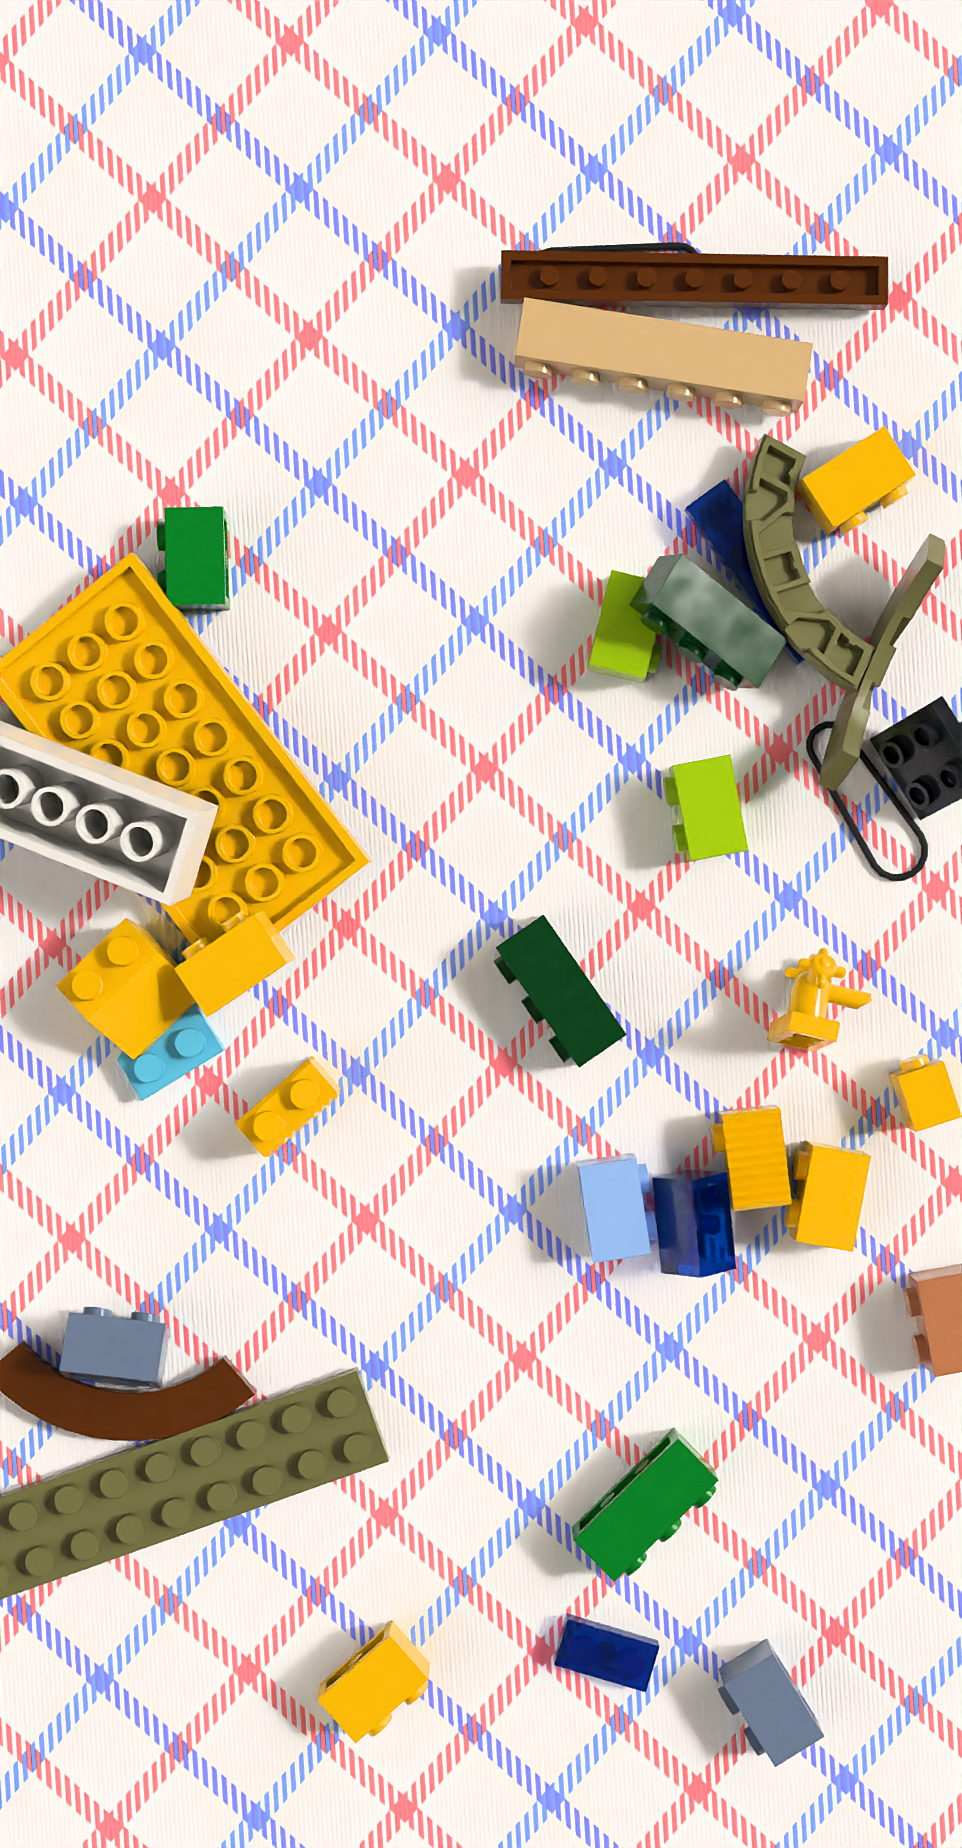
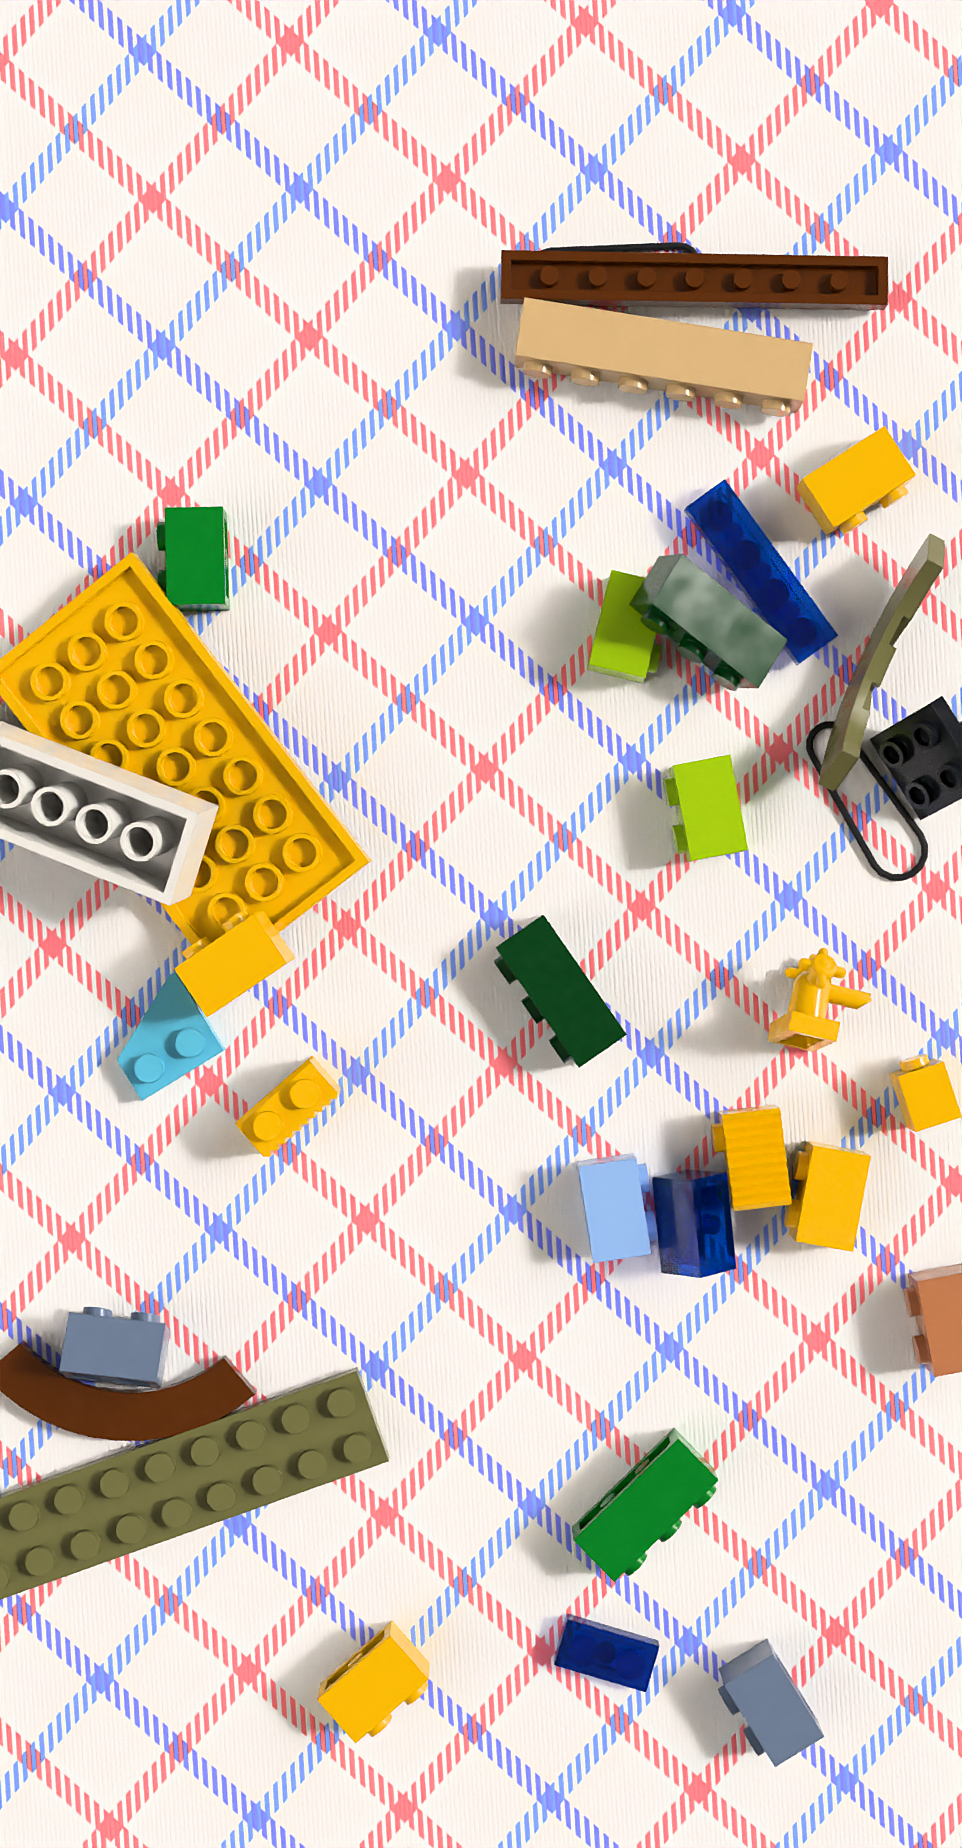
(128, 989): yellow slope -> none
(782, 575): olive tile -> none

